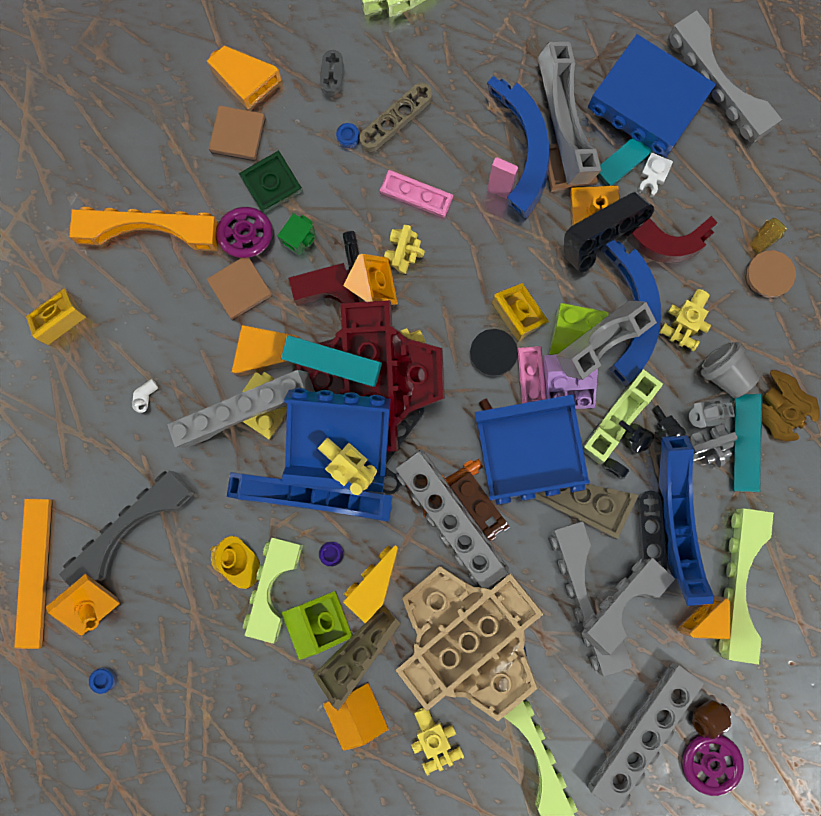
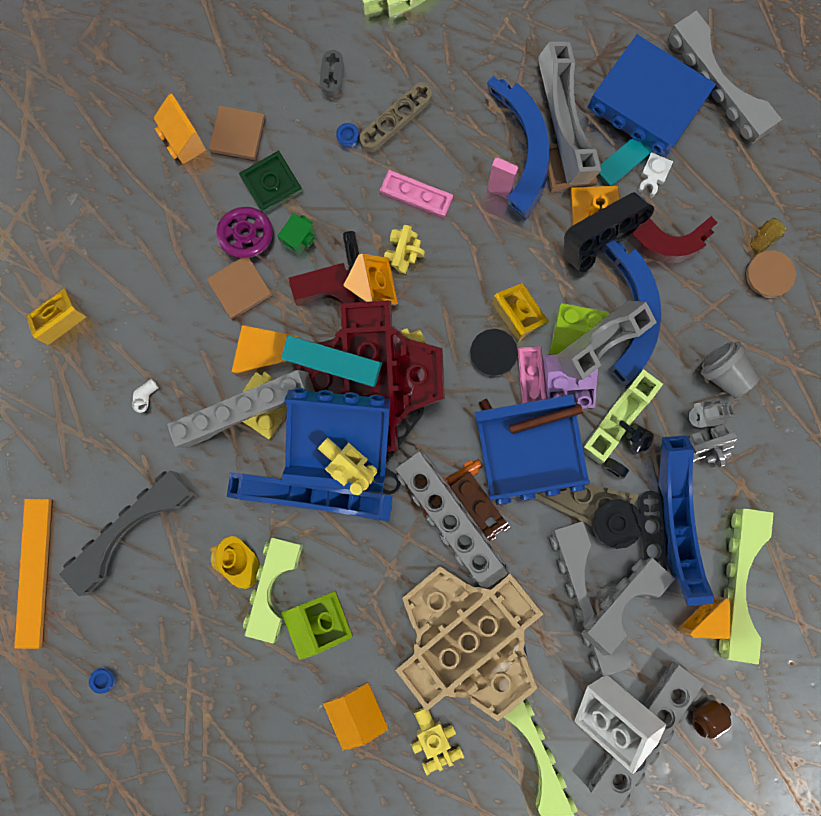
(82, 605): light orange tile -> none
(97, 227): light orange arch -> none
(178, 131): none -> light orange slope
(243, 75): light orange slope -> none
(331, 554): dark purple plate -> none
(352, 660): dark tan wing -> none
(372, 591): yellow slope -> none
(546, 419): none -> copper bar
(617, 523): none -> black tile
(619, 722): none -> white slope
(668, 425): black piece -> none
(688, 319): light yellow piece -> none
(711, 786): magenta plate -> none
(749, 443): teal tile -> none
(787, 409): pearl gold piece -> none

